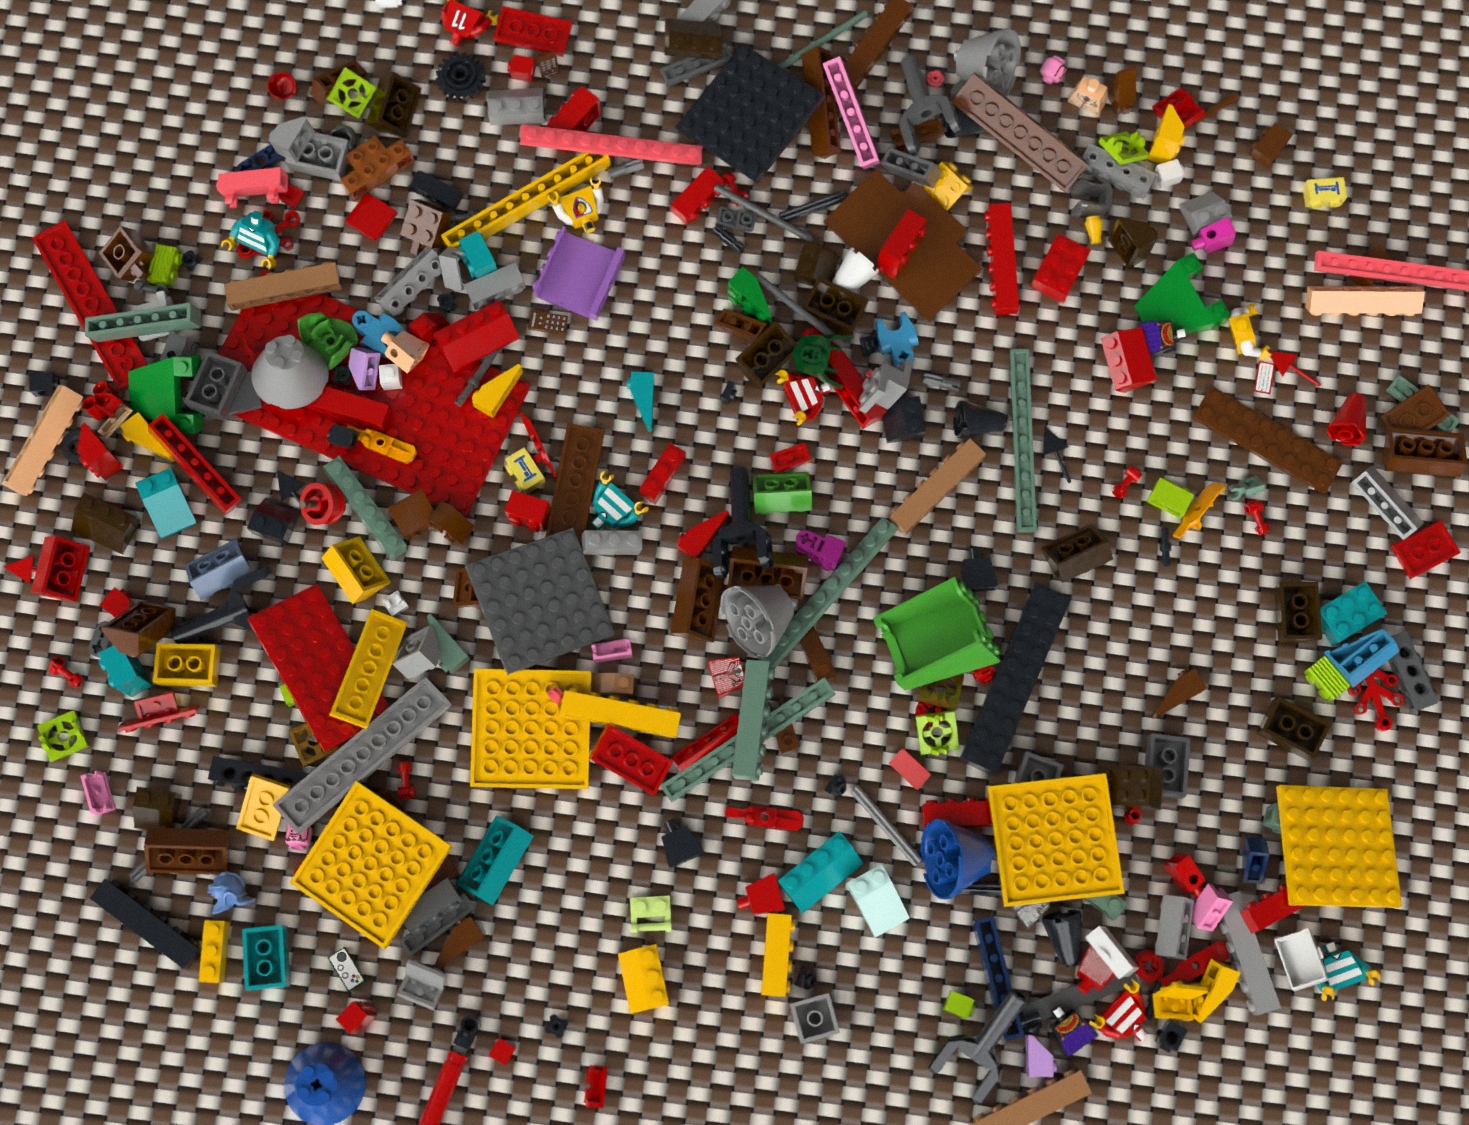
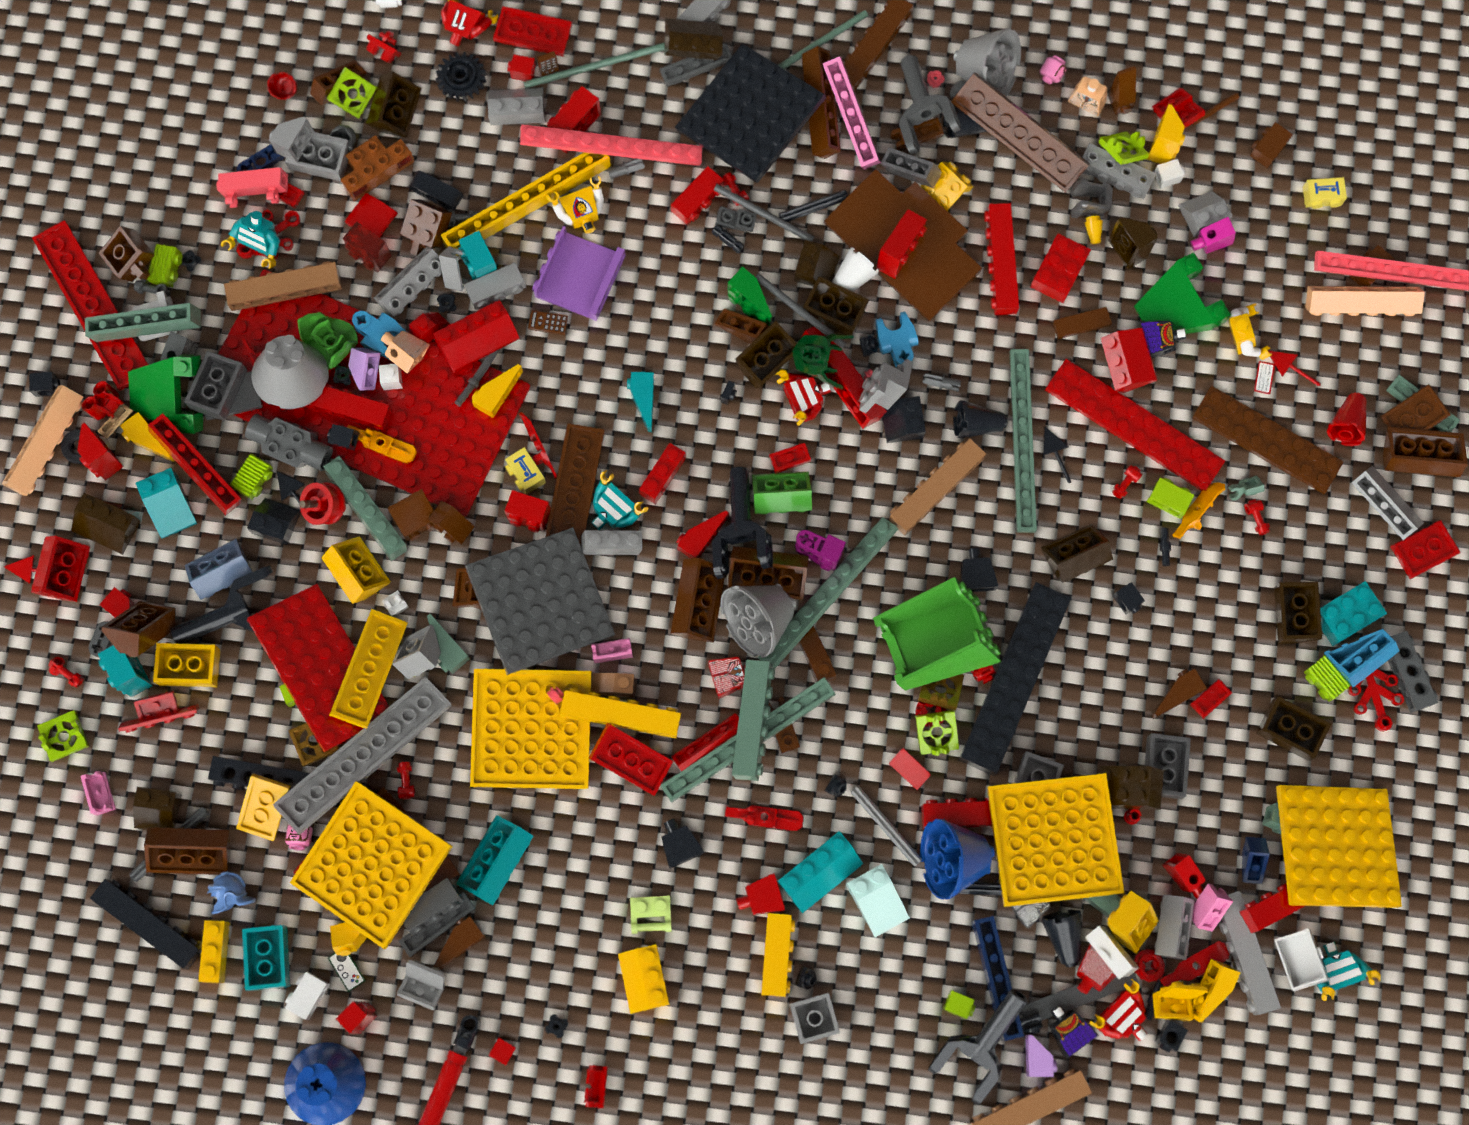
(252, 477): none -> lime brick
(288, 442): none -> dark grey brick
(307, 995): none -> white brick
(345, 939): none -> yellow slope
(366, 247): none -> clear red brick
(375, 44): none -> red hips
(594, 65): none -> sand green piece
(1082, 323): none -> reddish brown tile
(1129, 599): none -> black brick
(1132, 921): none -> yellow brick
(1135, 425): none -> red plate
(1211, 698): none -> red plate

